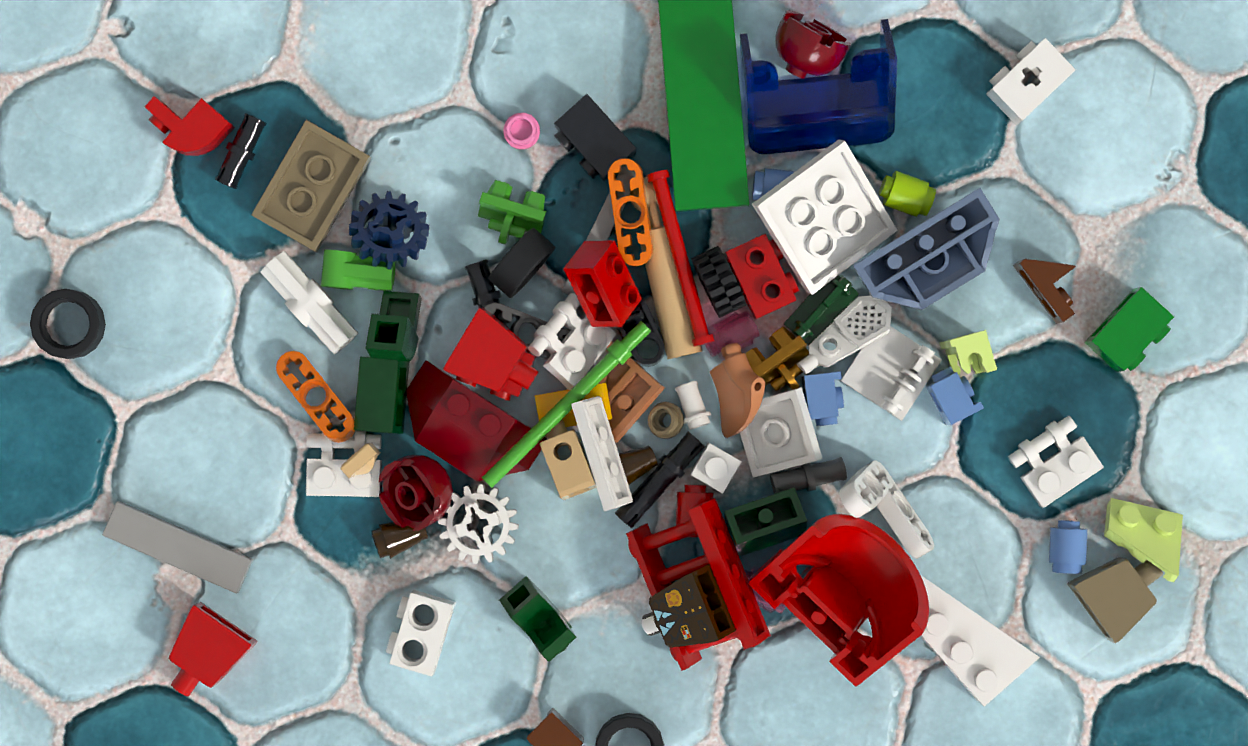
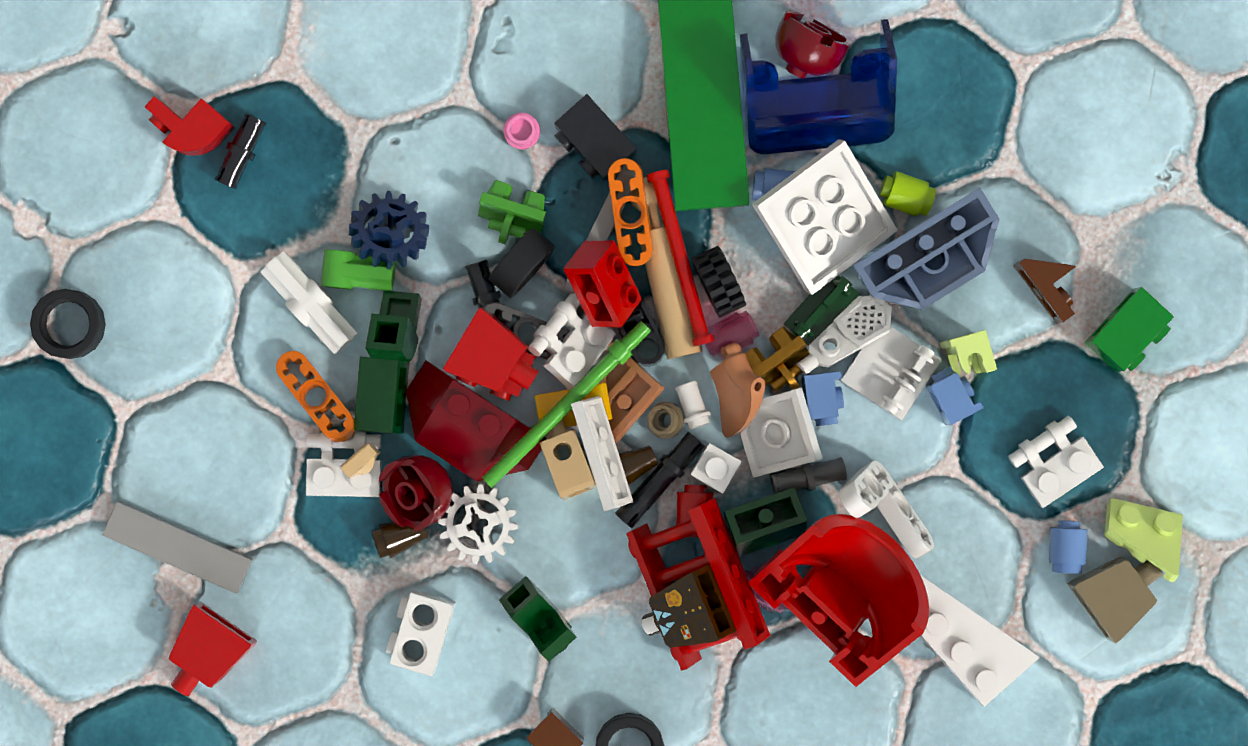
(311, 186): dark tan plate -> none
(762, 276): red brick -> none
(1049, 71): white brick -> none

